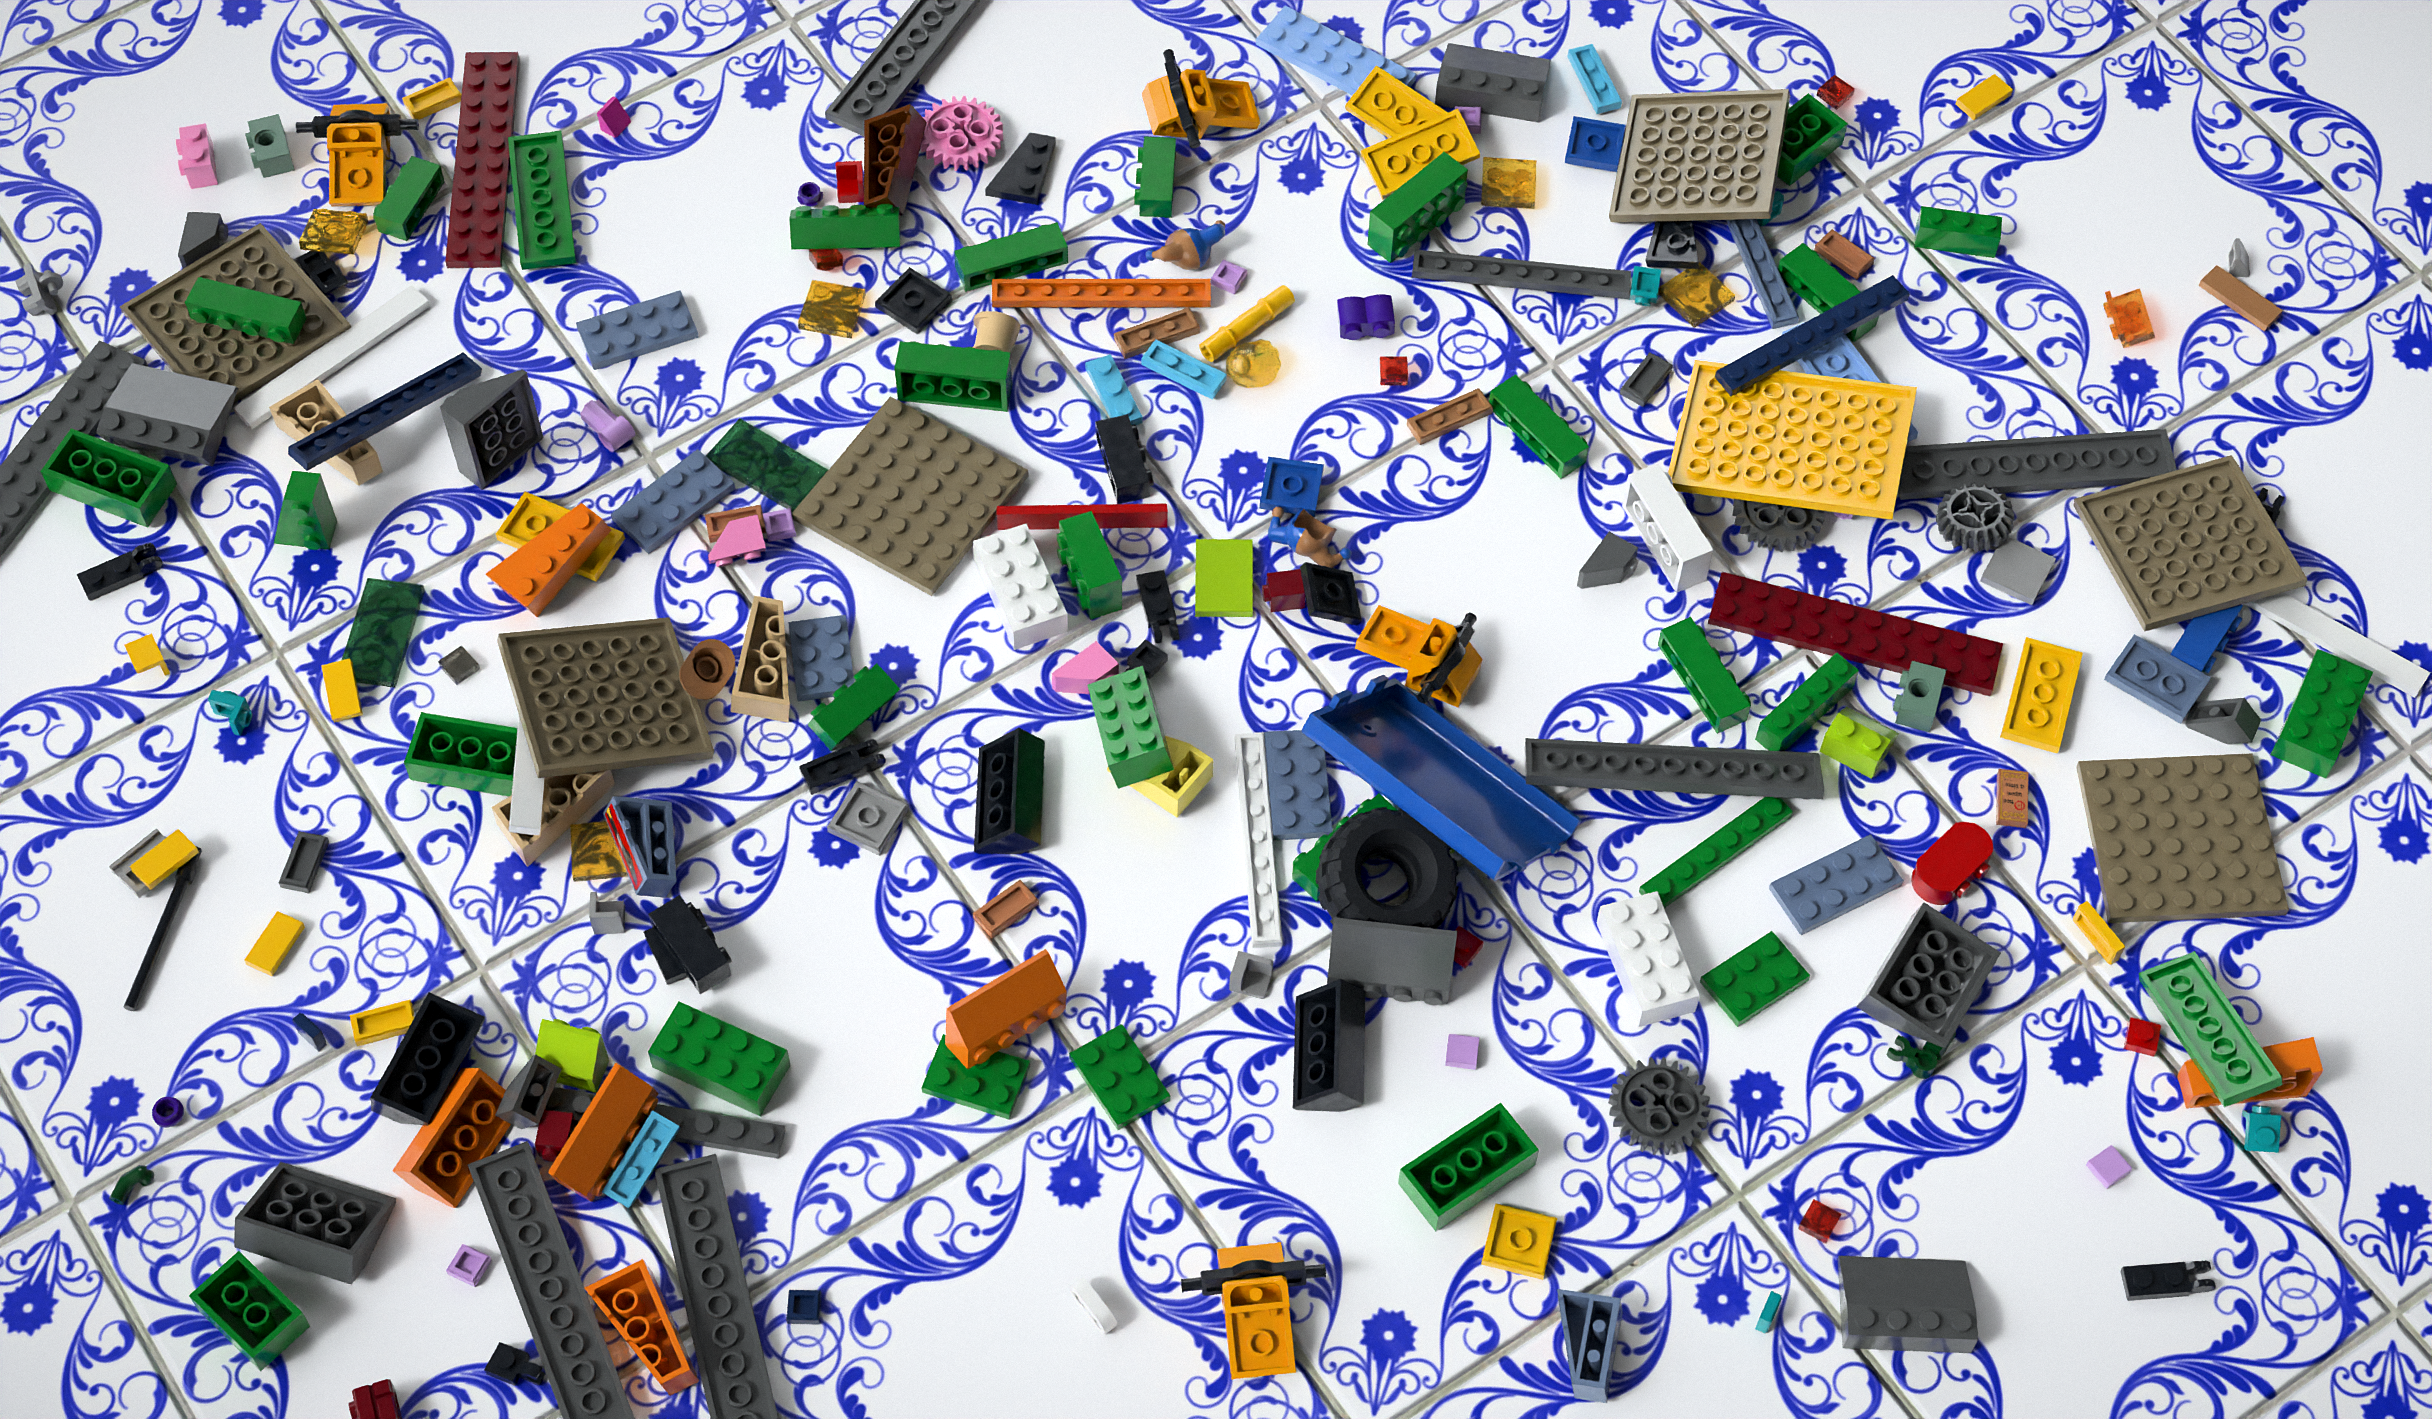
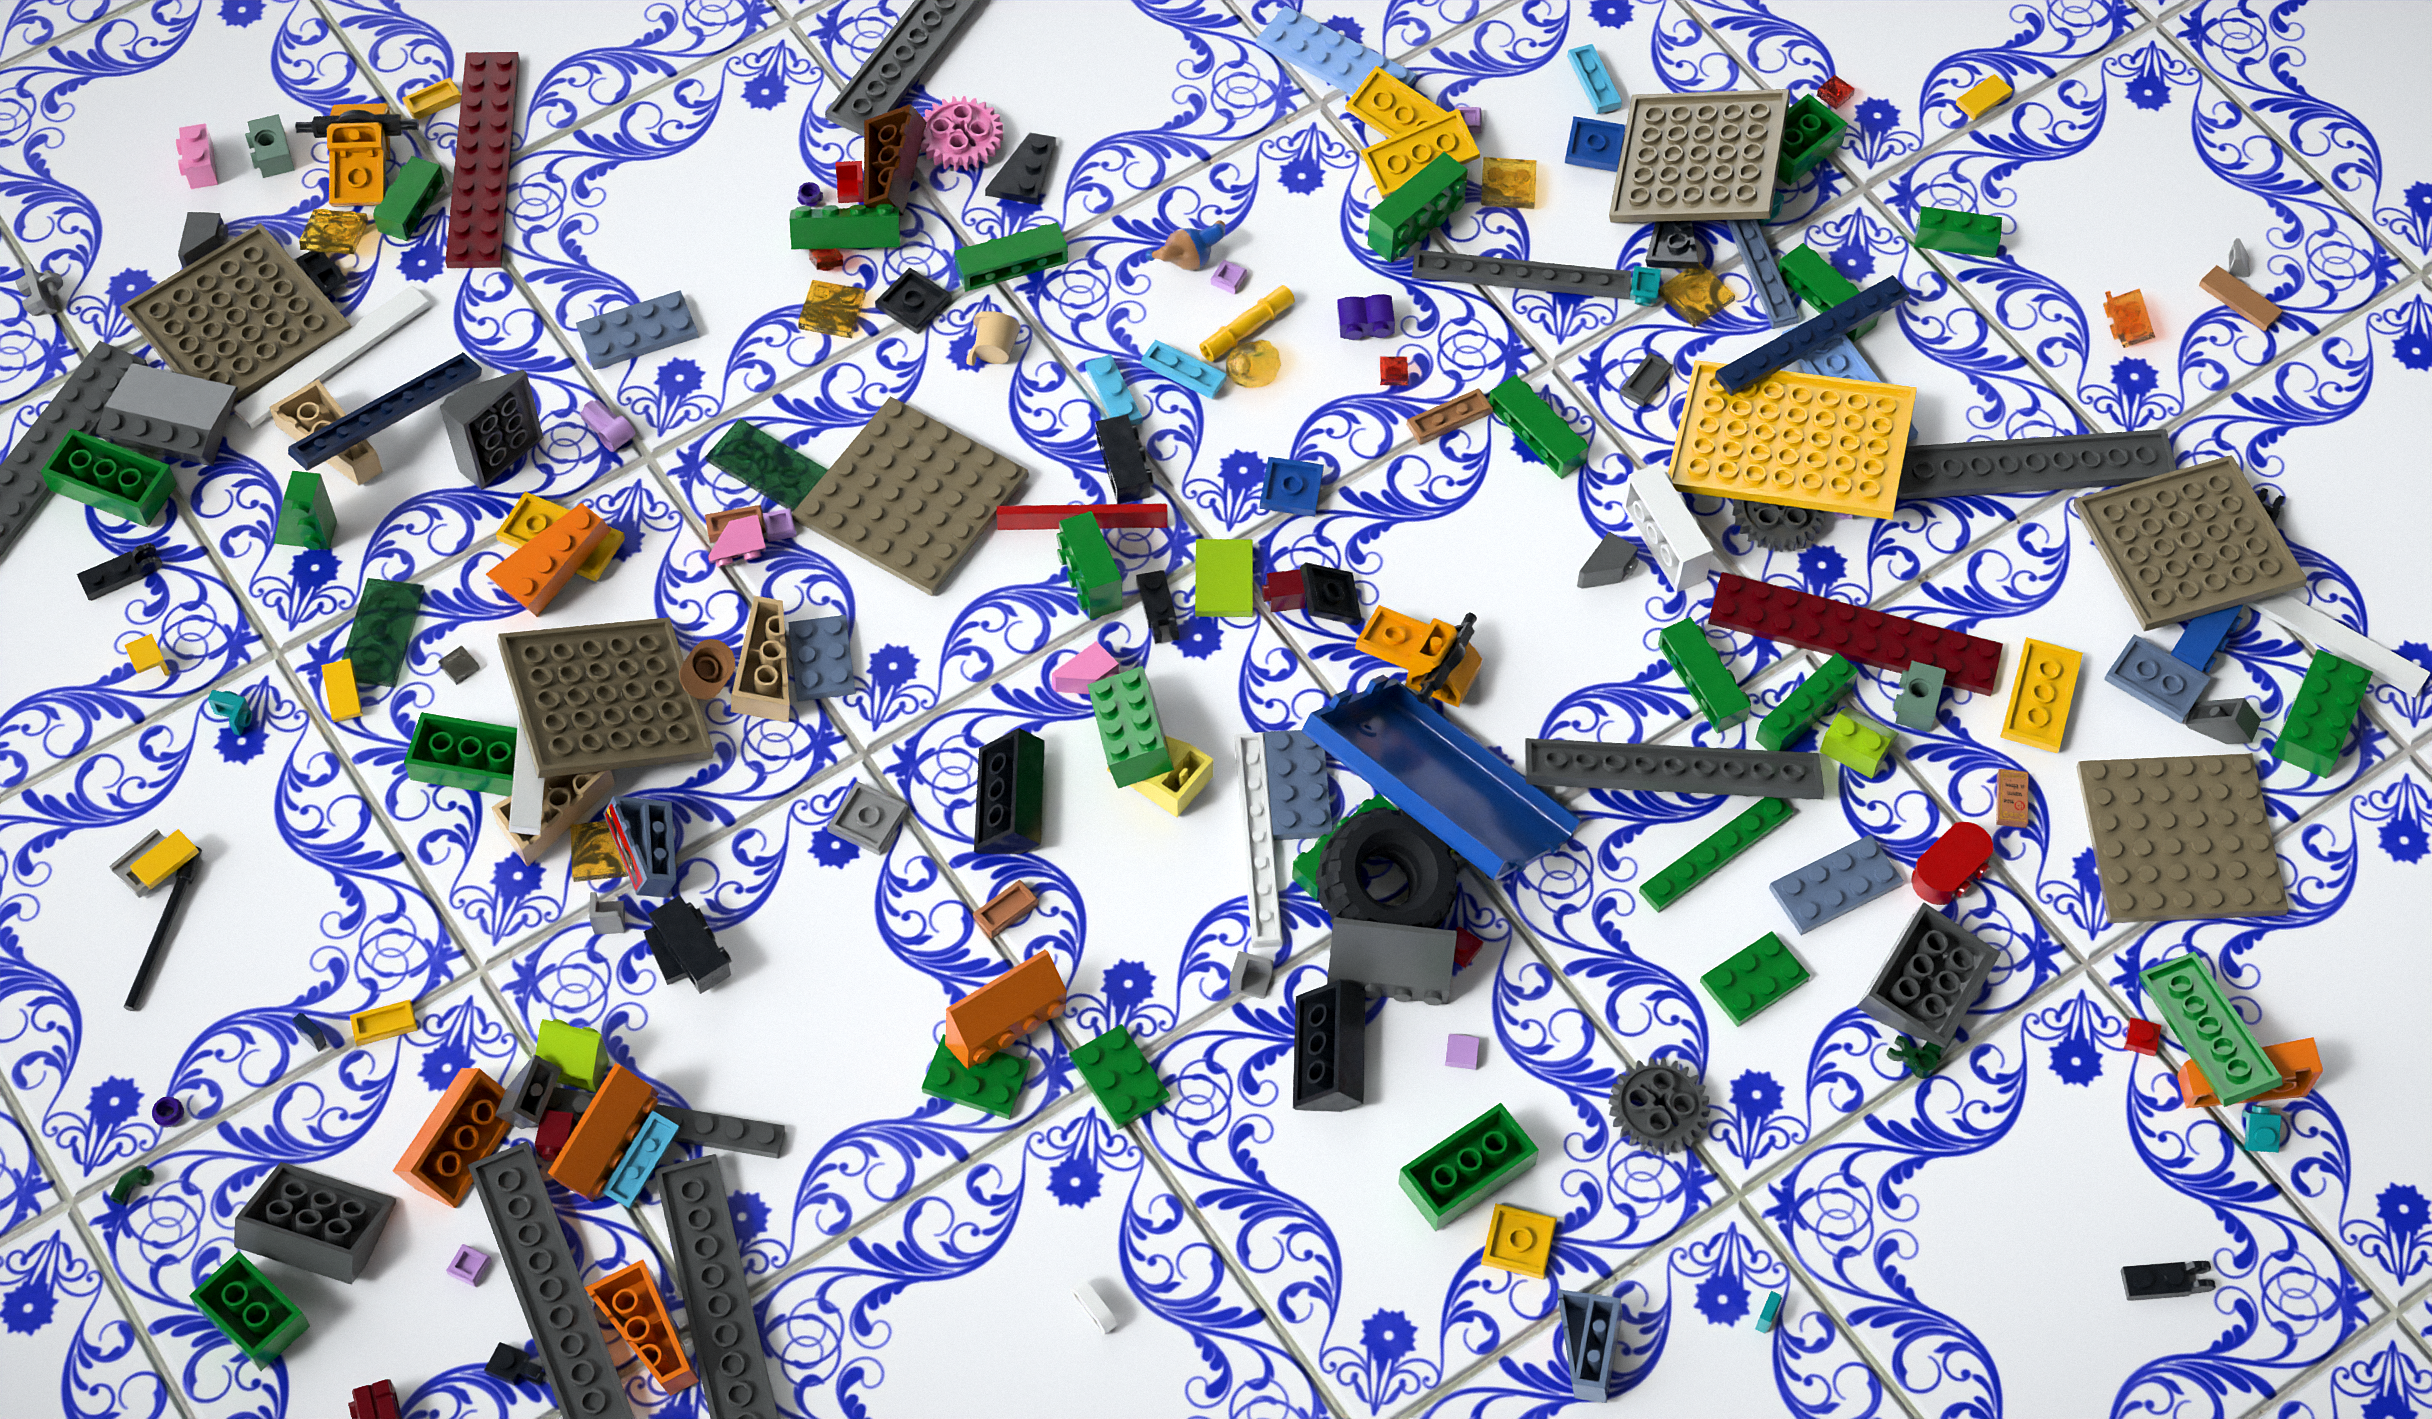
(245, 310): green brick -> none
(274, 943): yellow tile -> none
(303, 862): dark grey tile -> none
(426, 1061): black slope -> none
(541, 200): green plate -> none
(613, 118): dark pink slope -> none
(673, 501): sand blue plate -> none
(719, 1058): green brick -> none
(804, 1307): dark blue tile -> none
(841, 766): black hinge -> none
(852, 705): green brick -> none
(953, 376): green brick -> none
(1020, 586): white brick -> none
(1101, 293): orange plate -> none
(1149, 657): black plate -> none
(1156, 177): green brick -> none
(1164, 329): medium nougat tile -> none
(1190, 102): light orange piece -> none
(1256, 1305): light orange piece -> none
(1306, 537): medium nougat piece -> none
(1493, 80): dark grey slope -> none
(1647, 959): white brick -> none
(1819, 1221): clear red plate -> none
(1844, 254): nougat tile -> none
(1906, 1304): dark grey slope -> none
(1975, 517): dark grey gear -> none
(2018, 570): light grey tile -> none
(2098, 933): yellow tile -> none
(2109, 1166): lavender tile -> none

